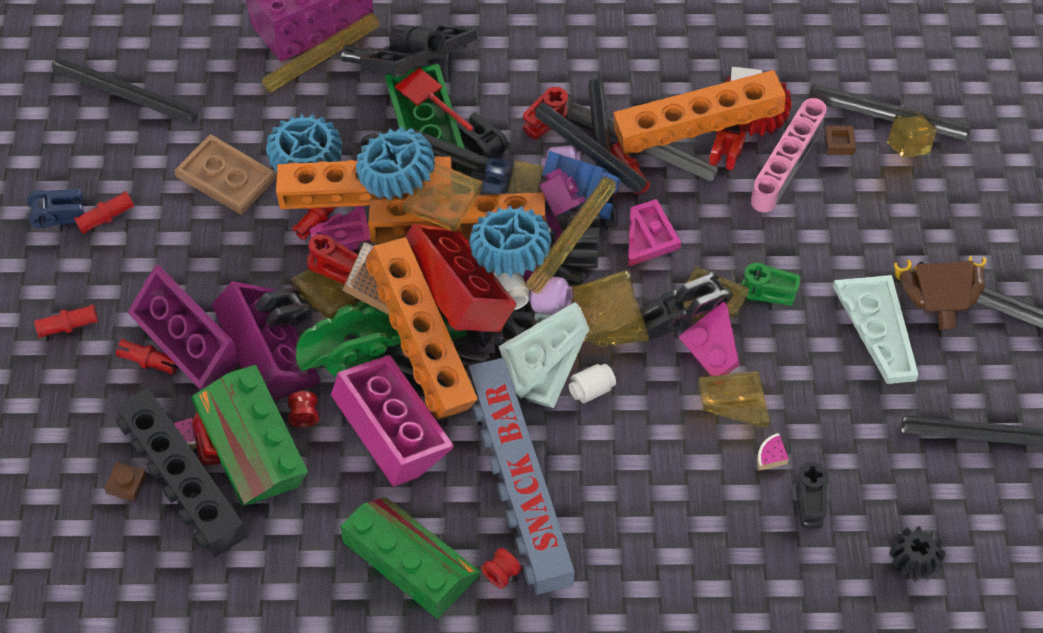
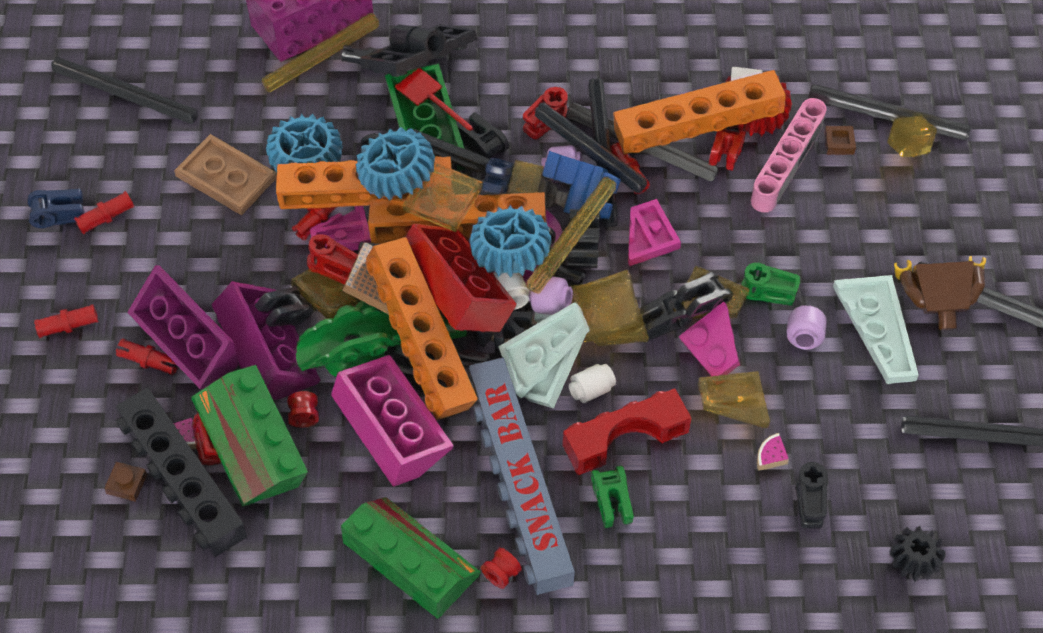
(561, 192): magenta brick -> none
(608, 485): none -> green piece
(658, 416): none -> red arch
(806, 327): none -> lavender head

